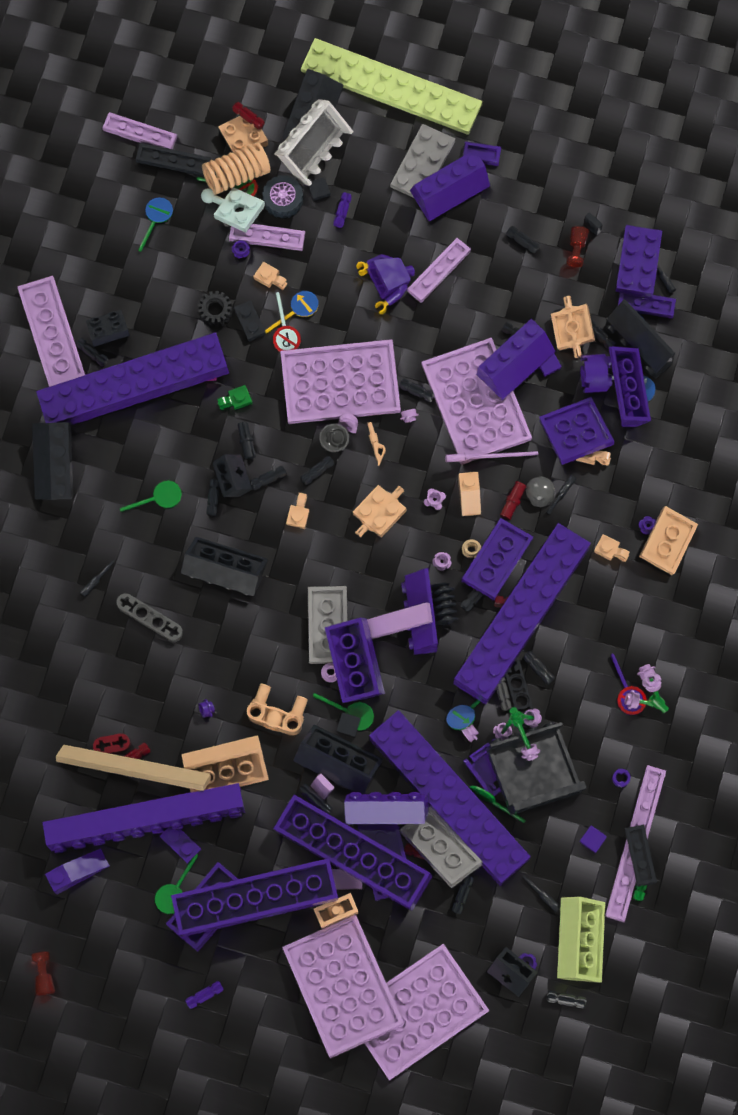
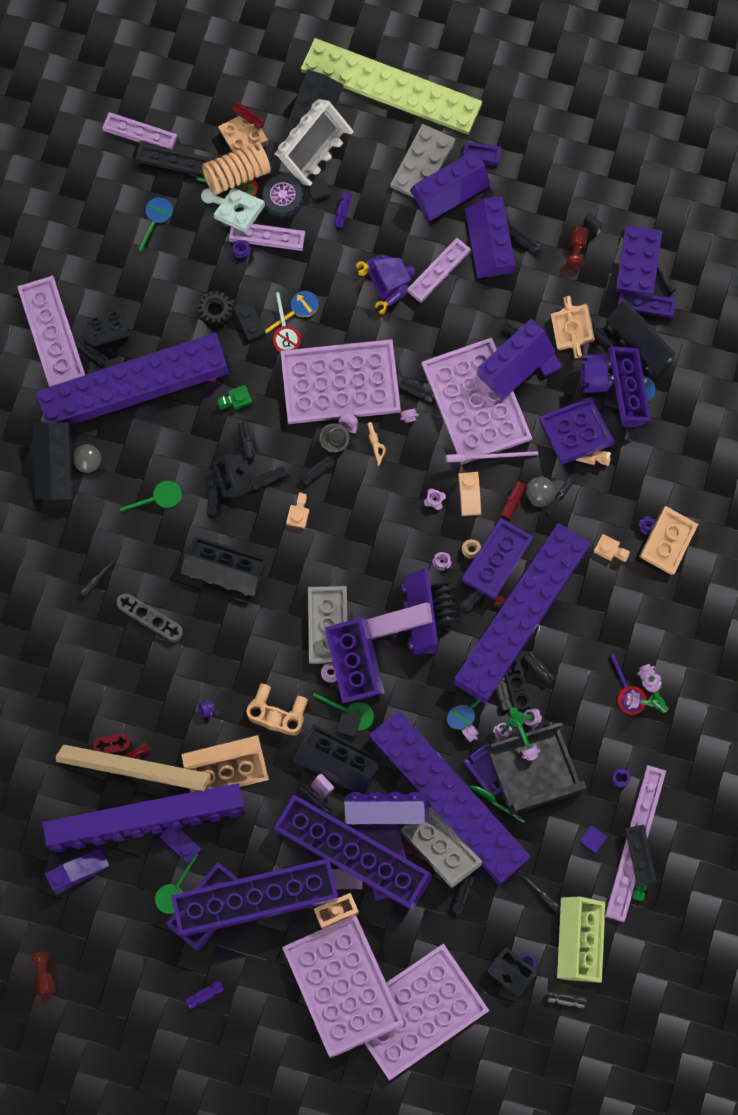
(86, 458): none -> dark grey hair
(268, 275): light nougat plate -> none
(379, 511): light nougat plate -> none
(490, 238): none -> dark purple slope

